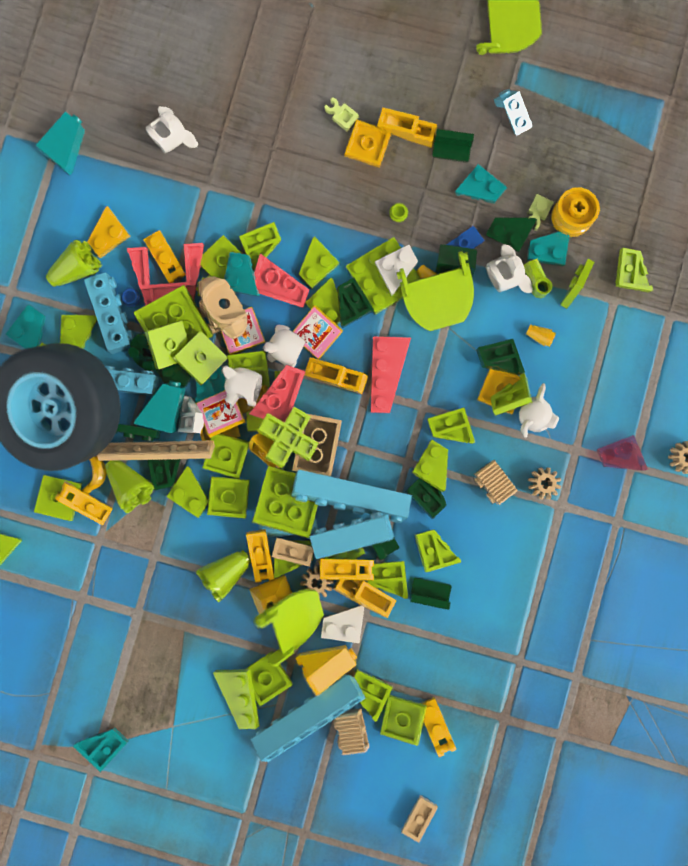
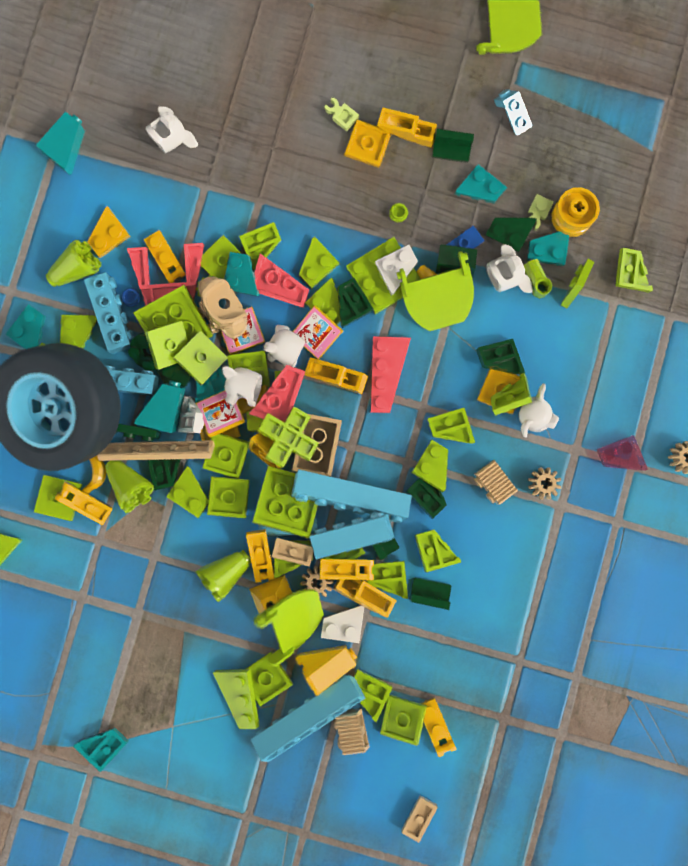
(541, 335): yellow cone -> none

